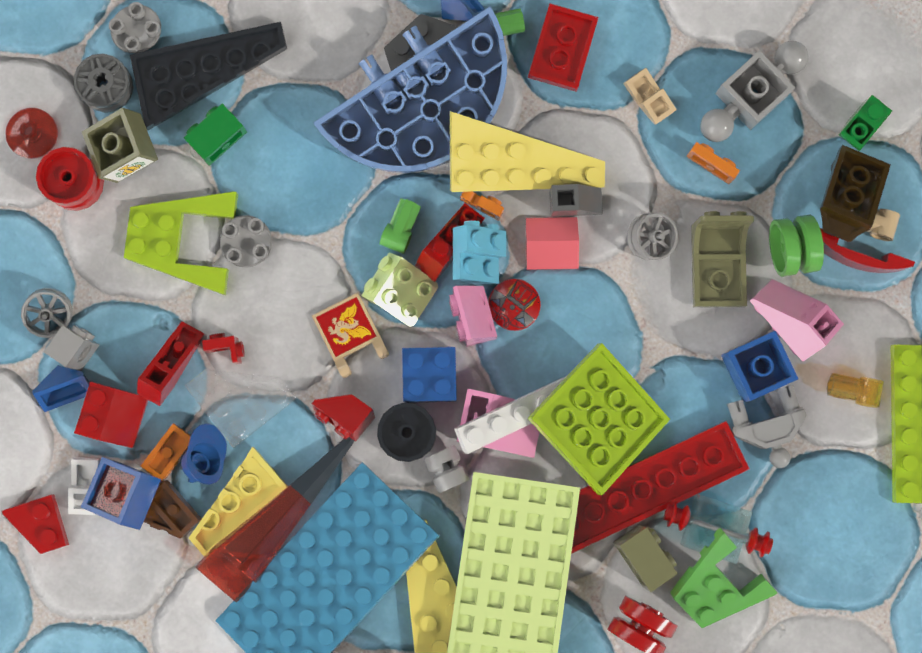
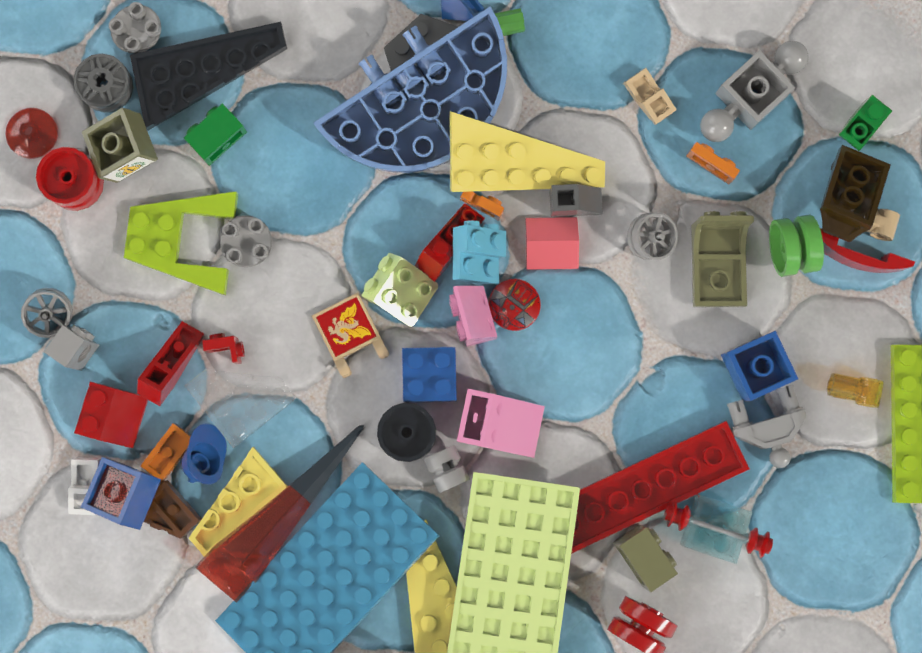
(39, 523): red wing -> none
(60, 388): blue slope -> none
(345, 413): red slope -> none
(398, 232): bright green piece -> none
(502, 420): white plate -> none
(563, 47): red plate -> none
(599, 419): lime plate -> none
(709, 594): bright green wing -> none
(797, 318): bright pink slope -> none

